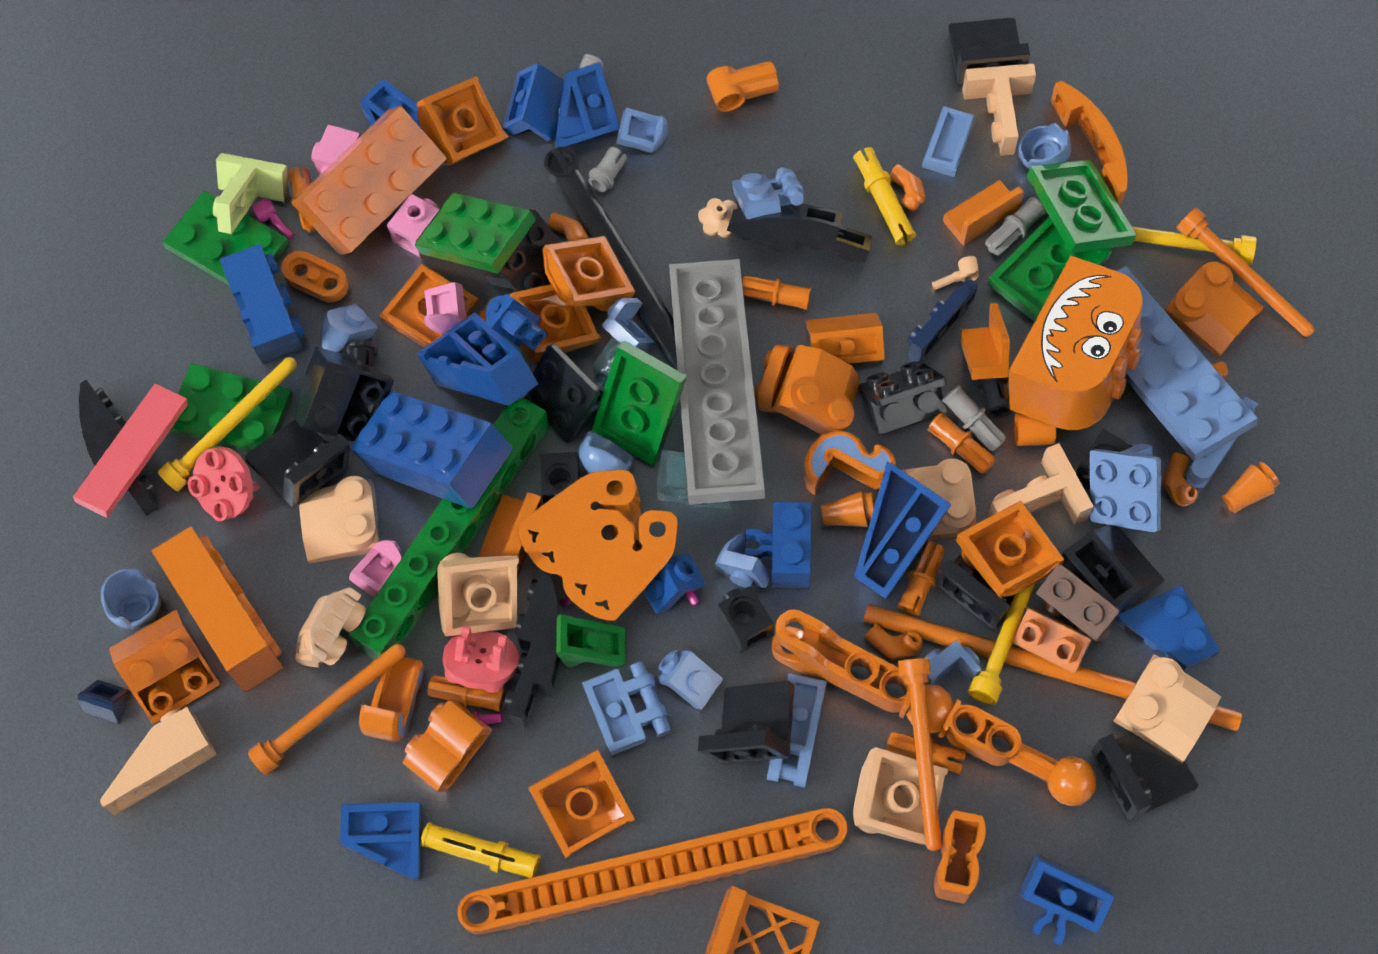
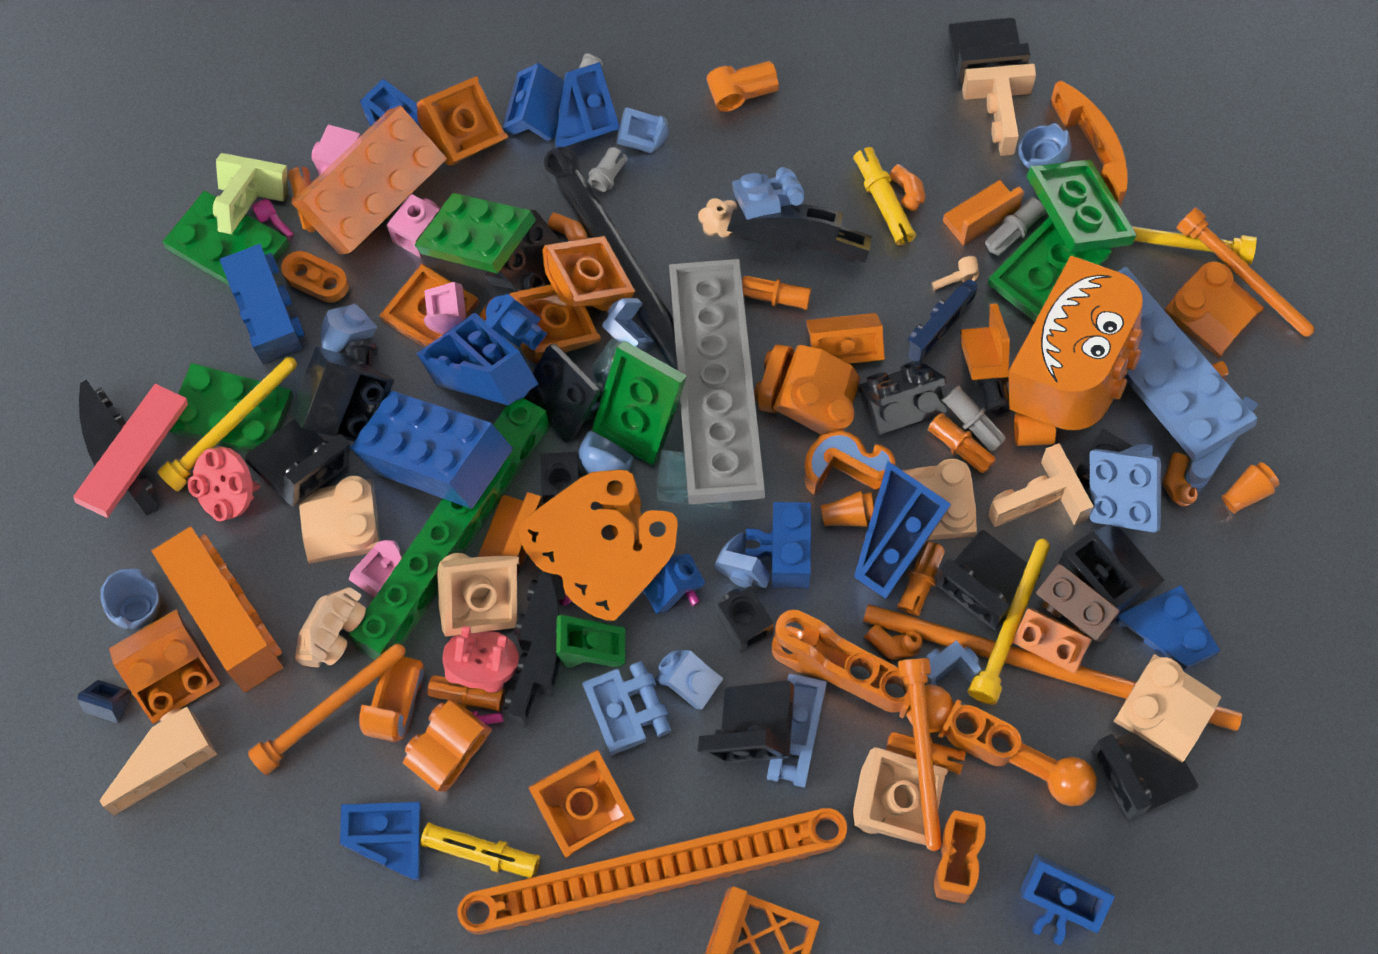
(948, 141): medium blue tile -> none
(1009, 550): orange slope -> none

